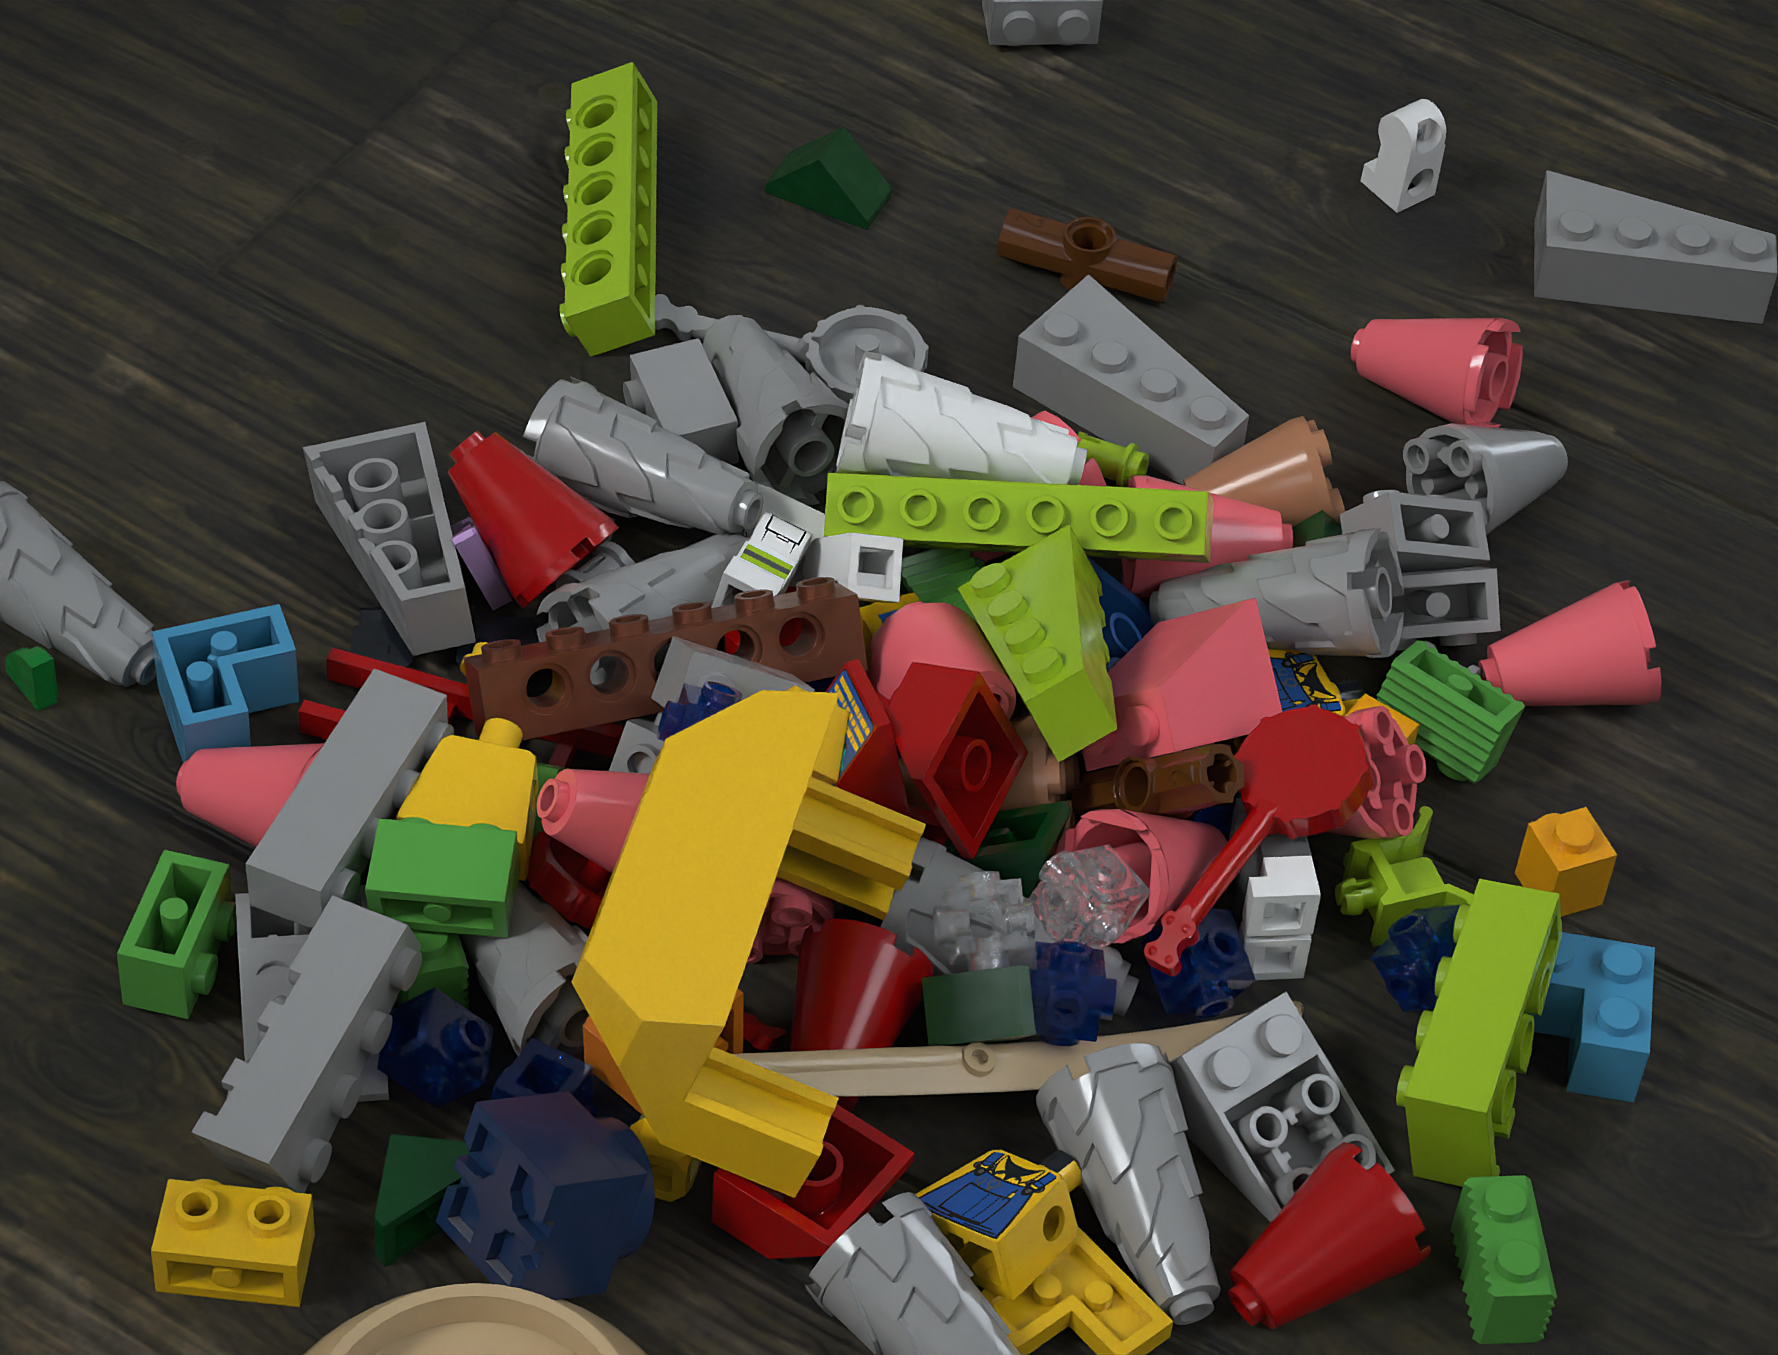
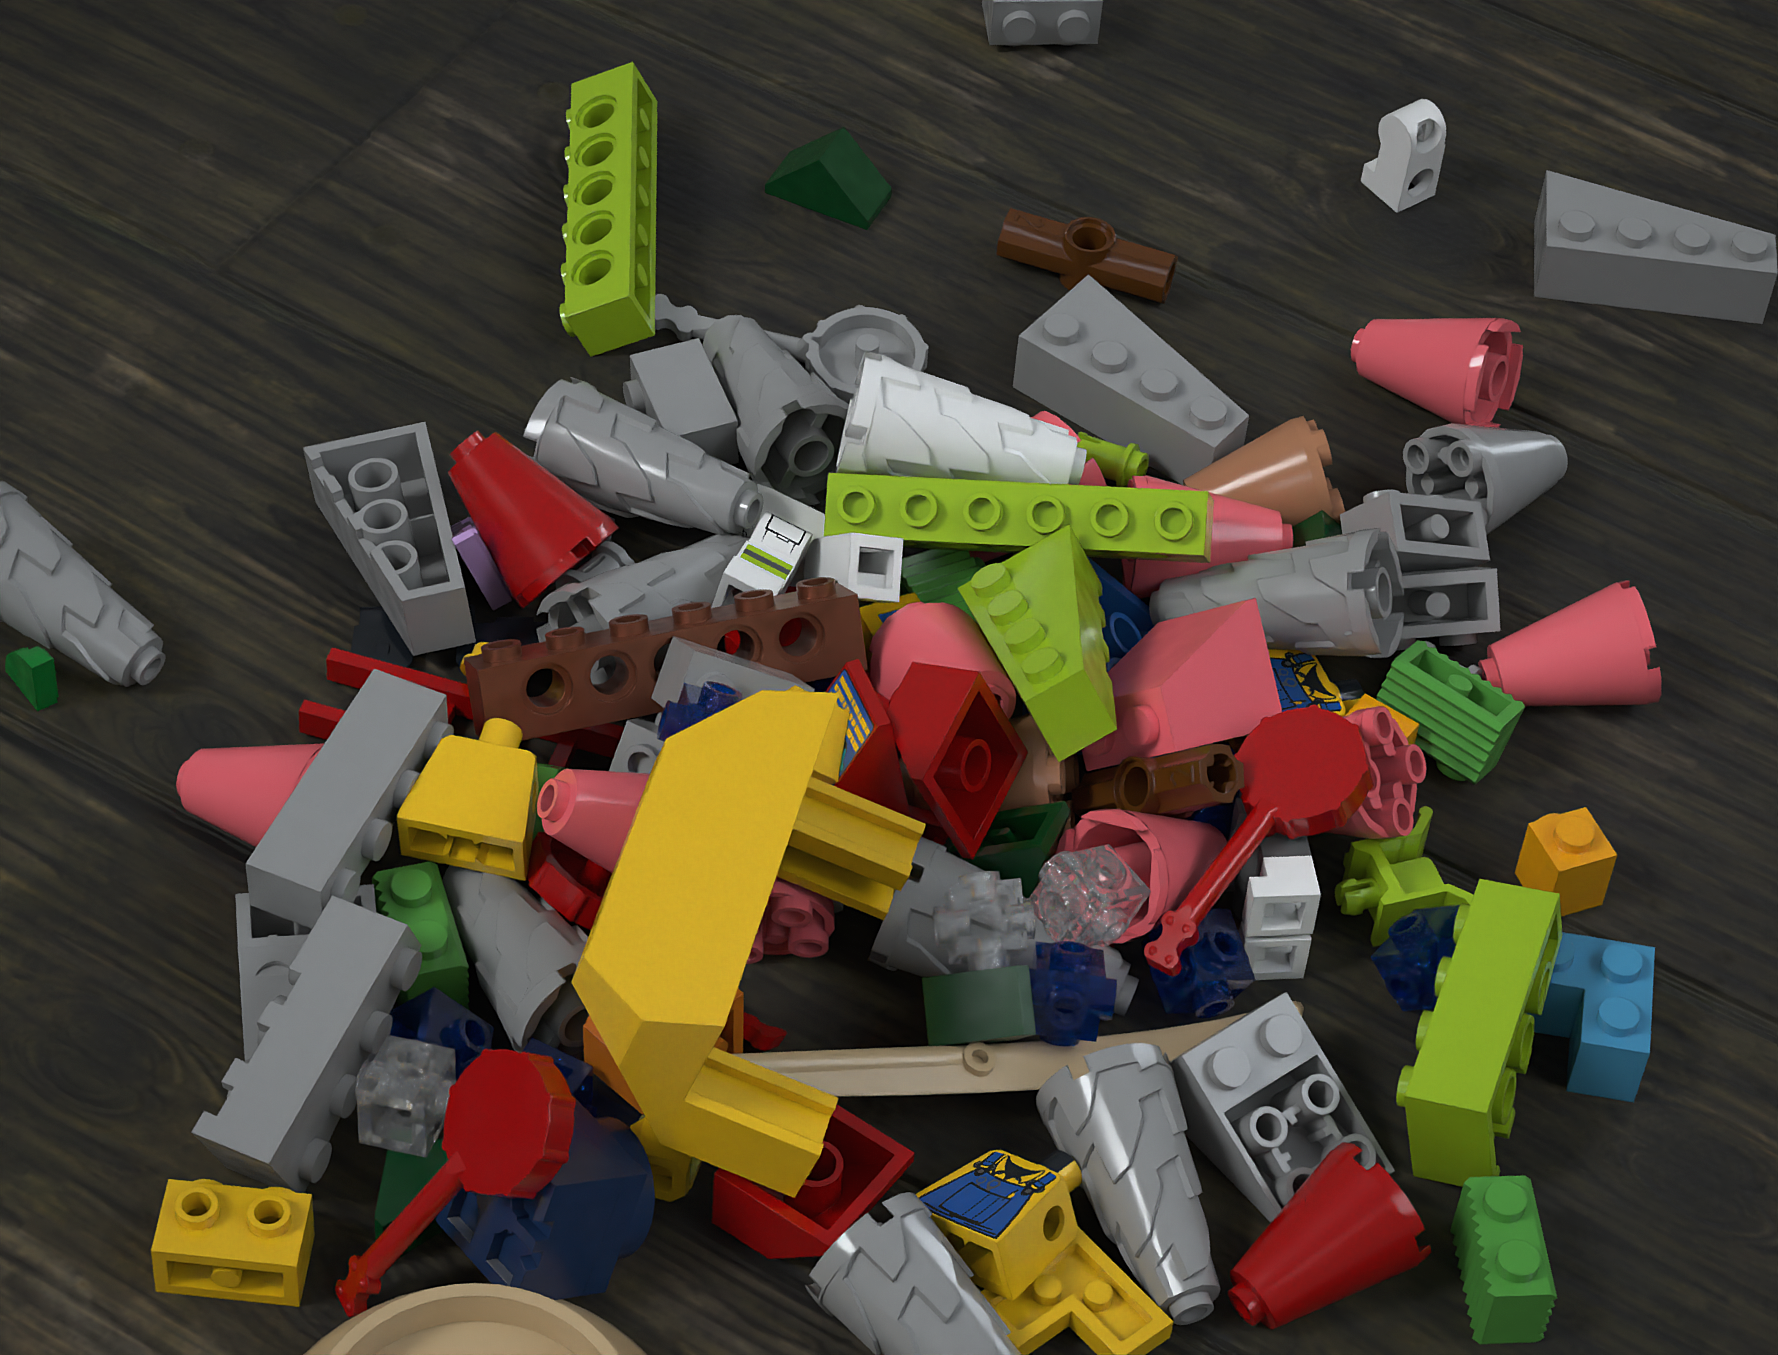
(177, 935): bright green brick -> none
(221, 672): dark azure brick -> none
(404, 1095): none -> clear brick
(444, 876): bright green brick -> none
(502, 1138): none -> red piece
(854, 989): red cone -> none

